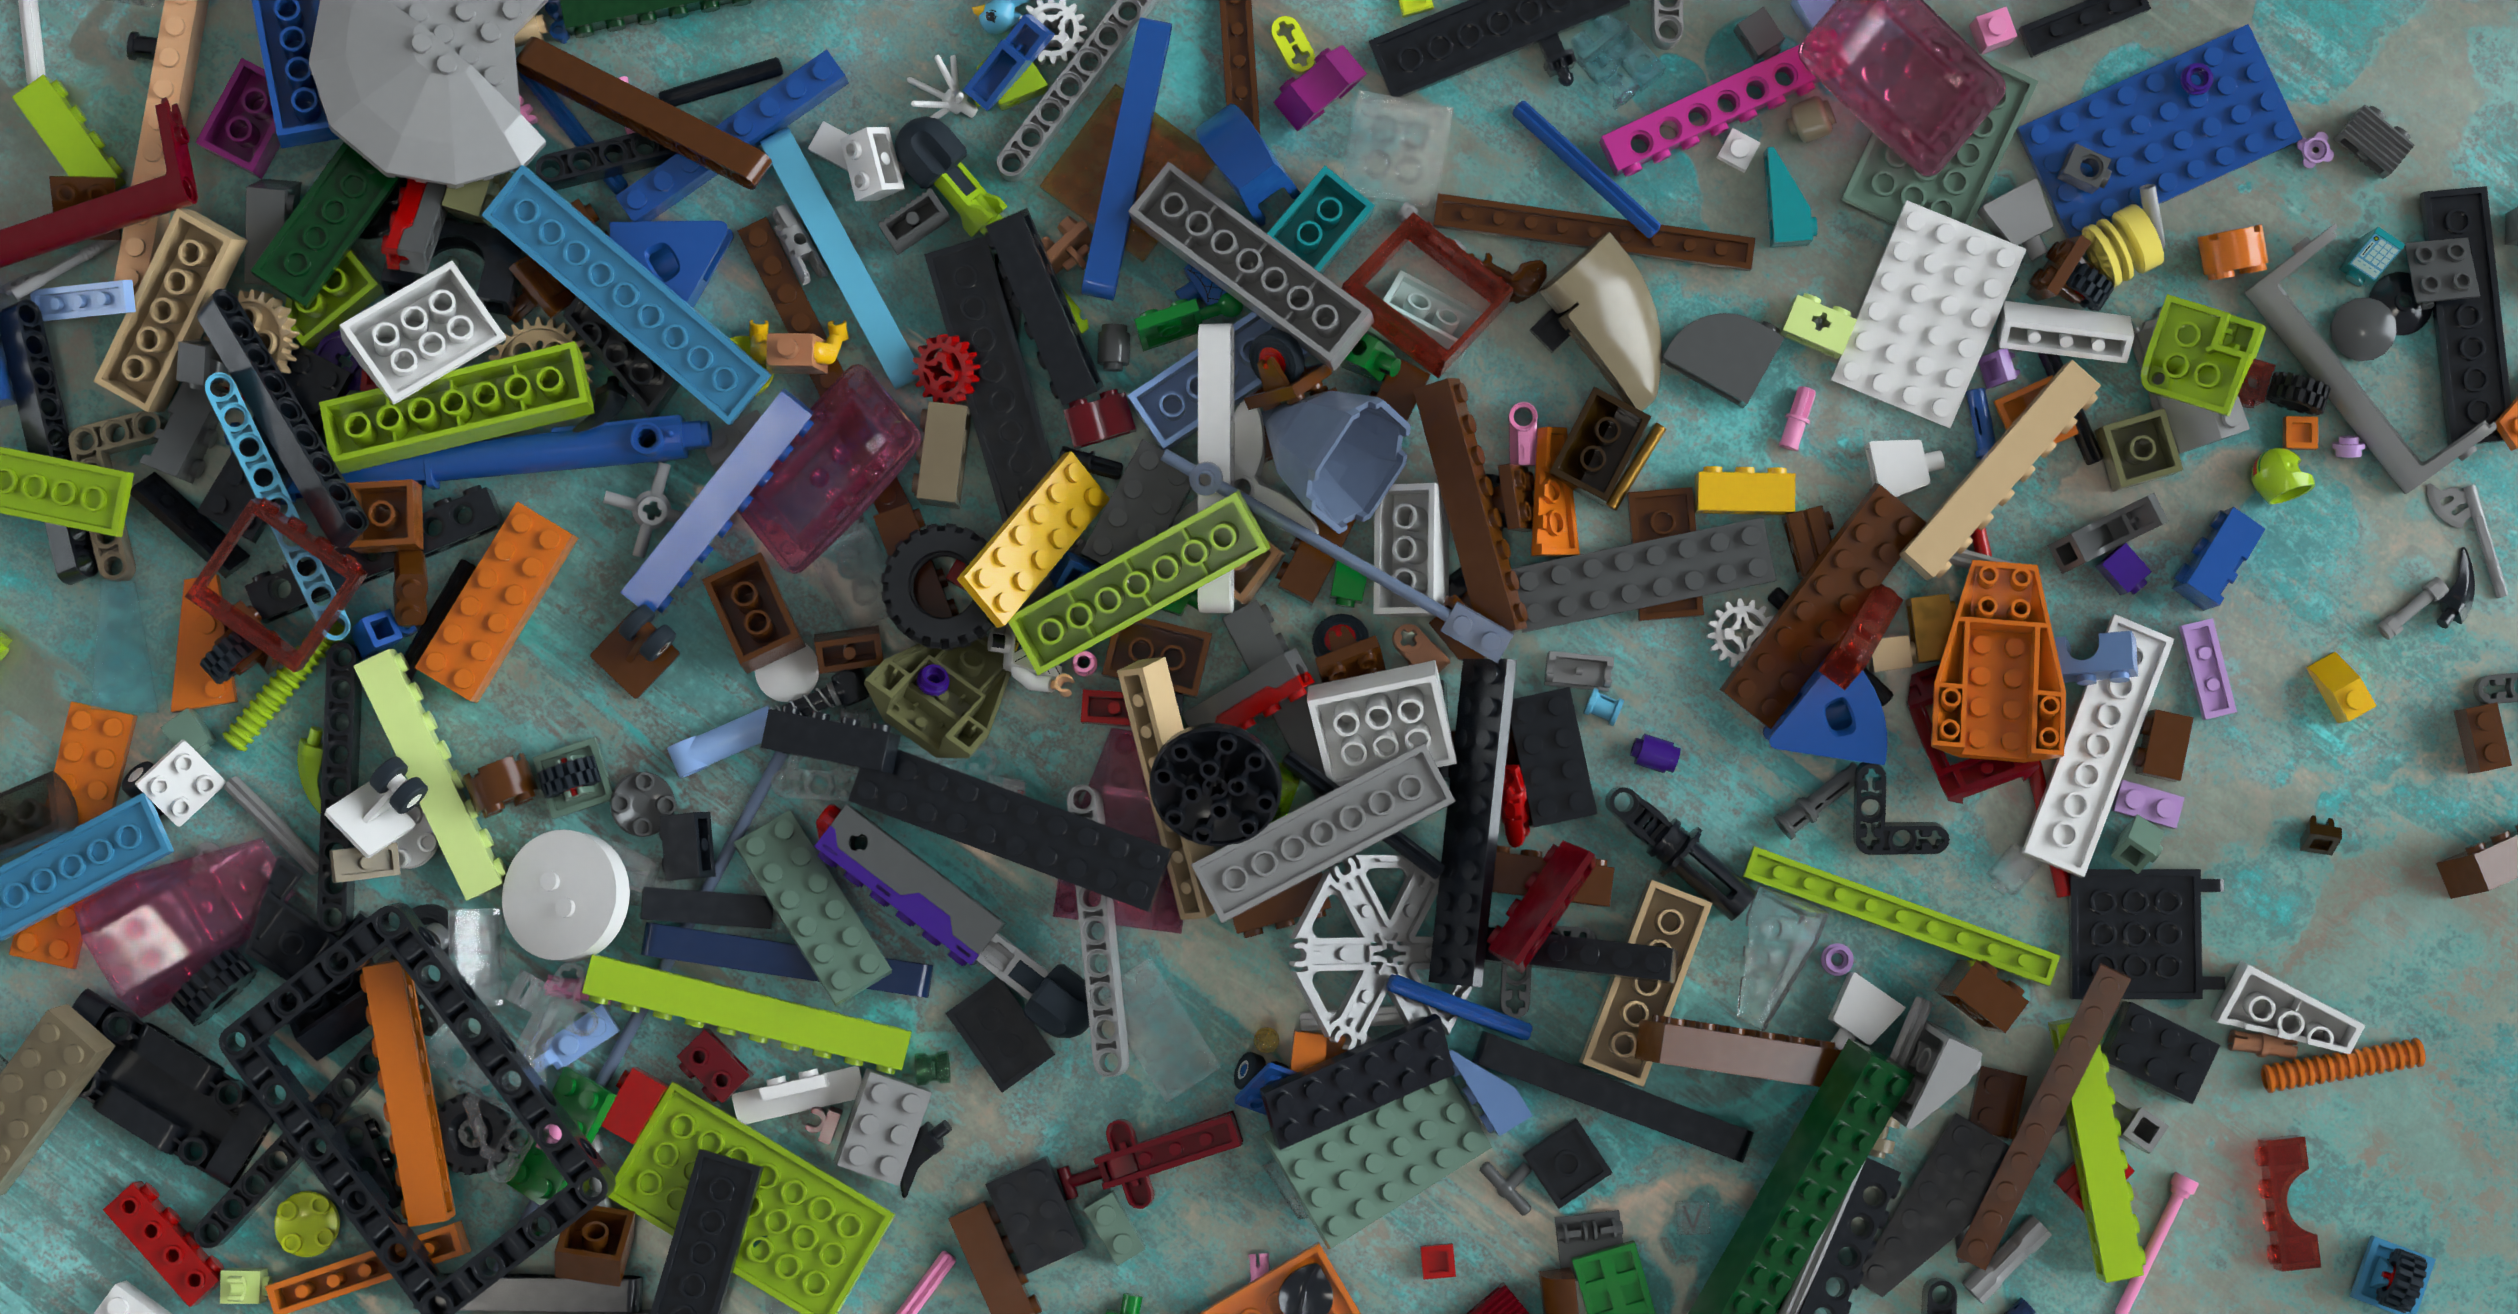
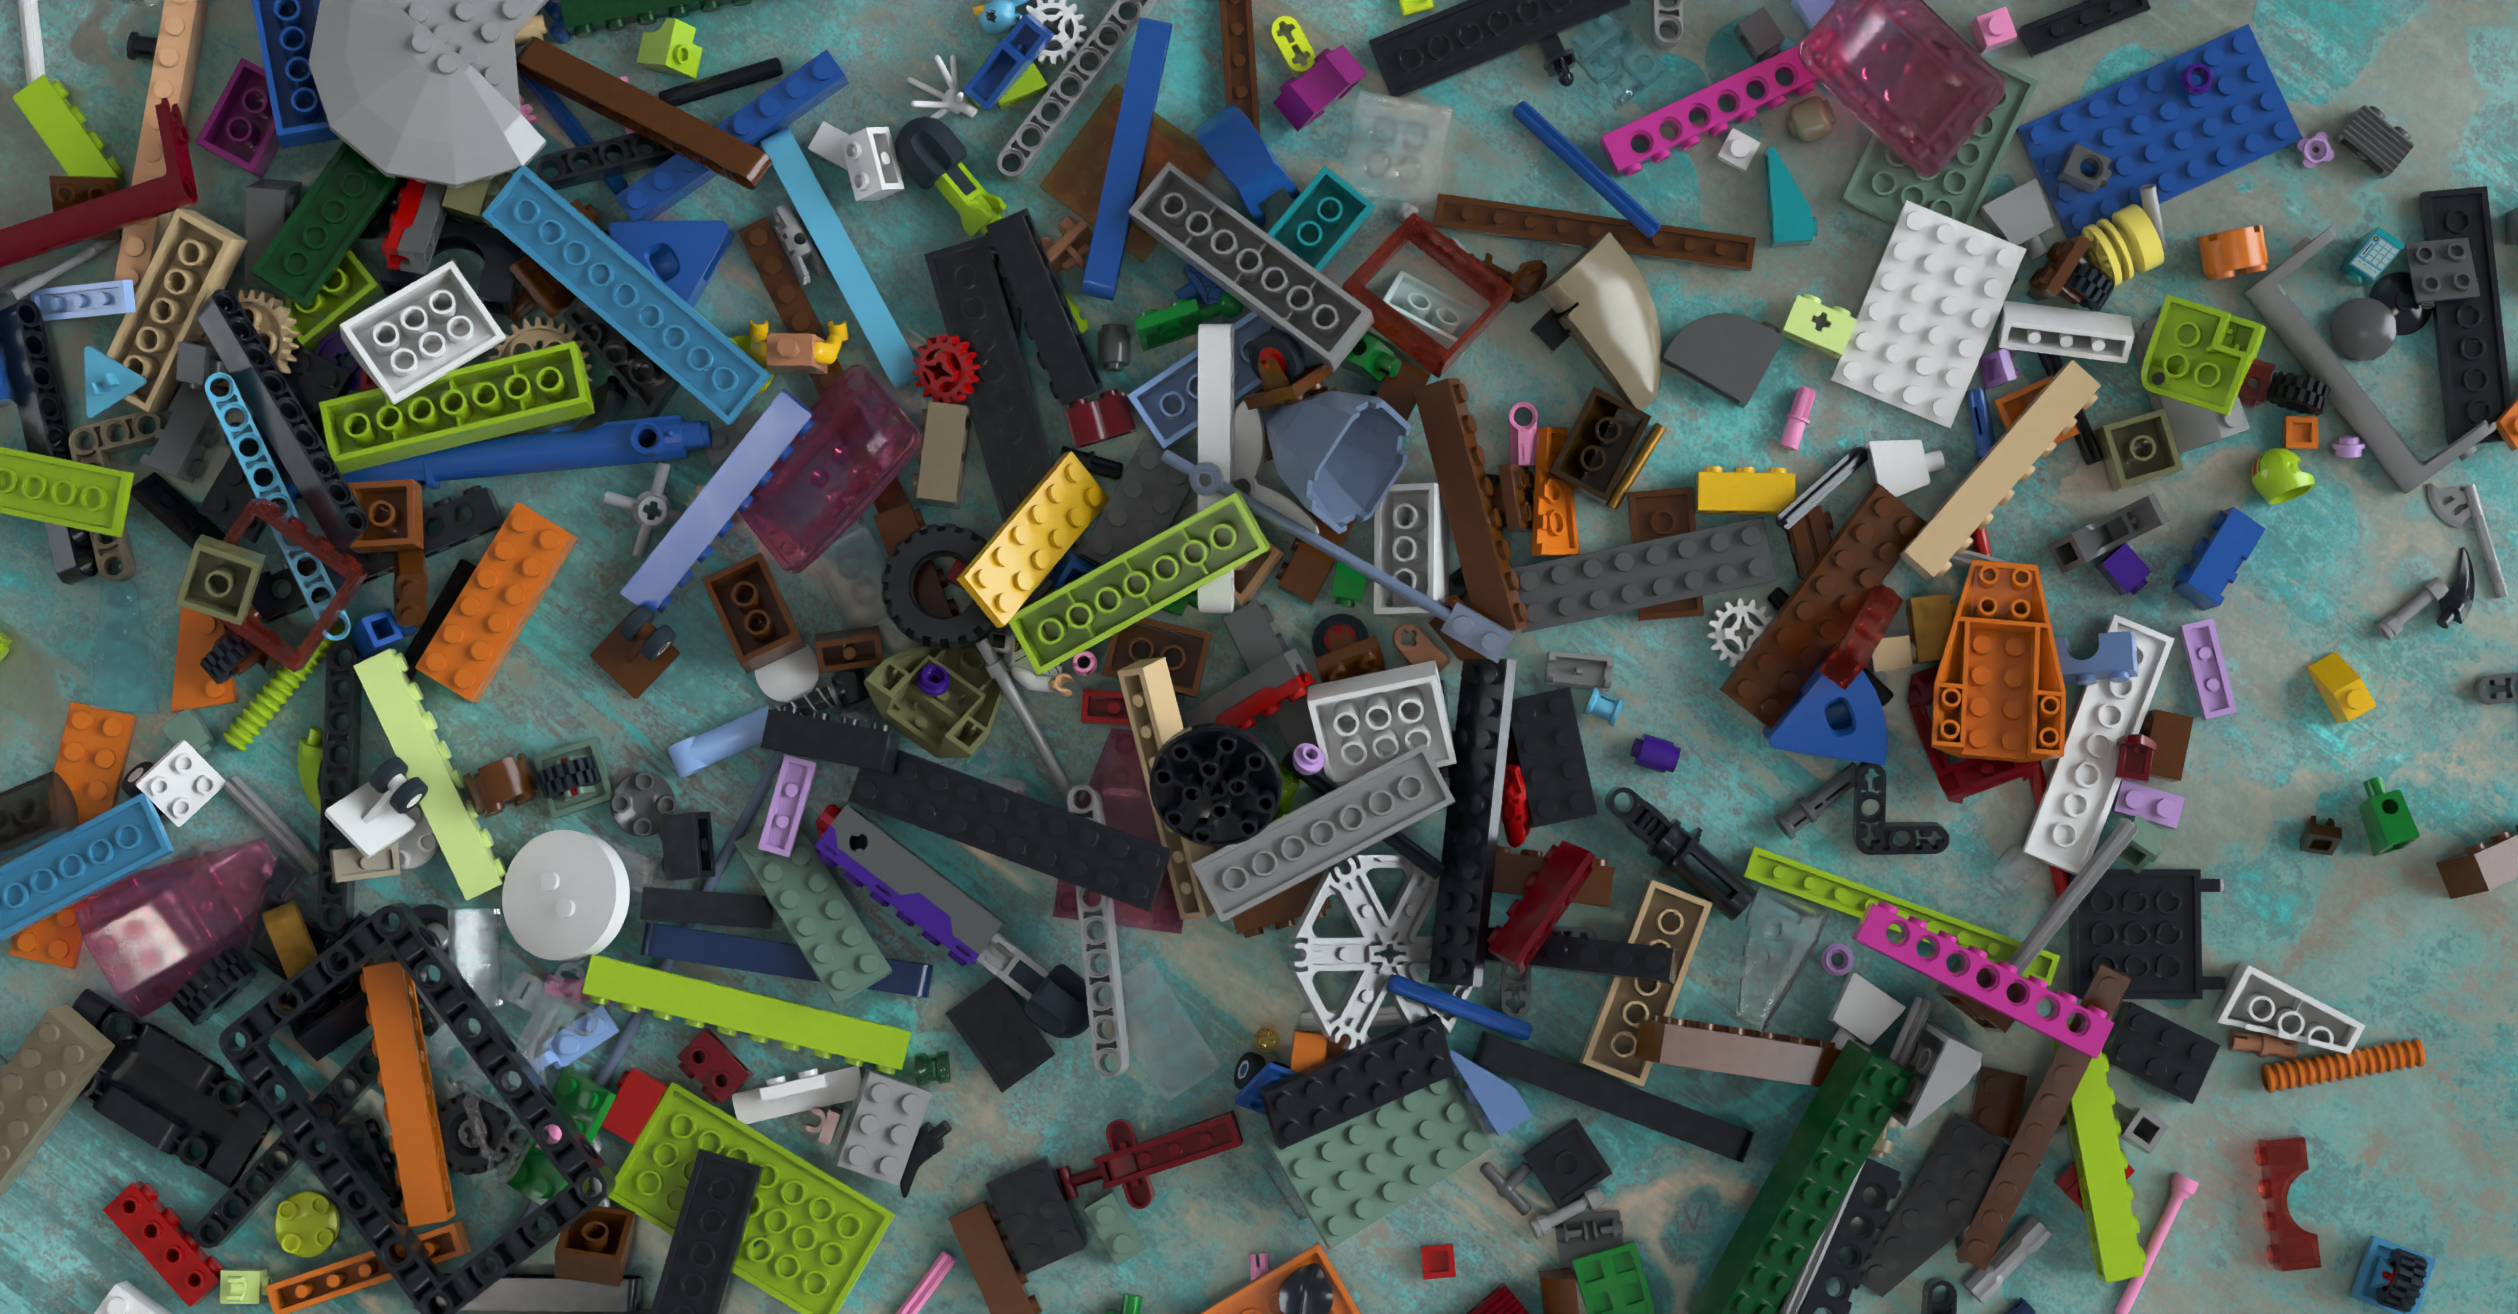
(107, 381): none -> medium azure piece
(220, 579): none -> olive brick
(290, 937): none -> pearl gold beam
(671, 49): none -> lime brick
(787, 805): none -> lavender plate
(914, 221): dark grey brick -> none
(997, 669): none -> light grey bar
(1308, 765): none -> lavender plate
(1543, 1224): none -> light grey bar
(1821, 487): none -> axle
(2073, 895): none -> light grey axle
(2086, 1039): none -> dark pink brick
(2135, 757): none -> dark red tile
(2386, 818): none -> green torso
(2482, 738): reddish brown brick -> none

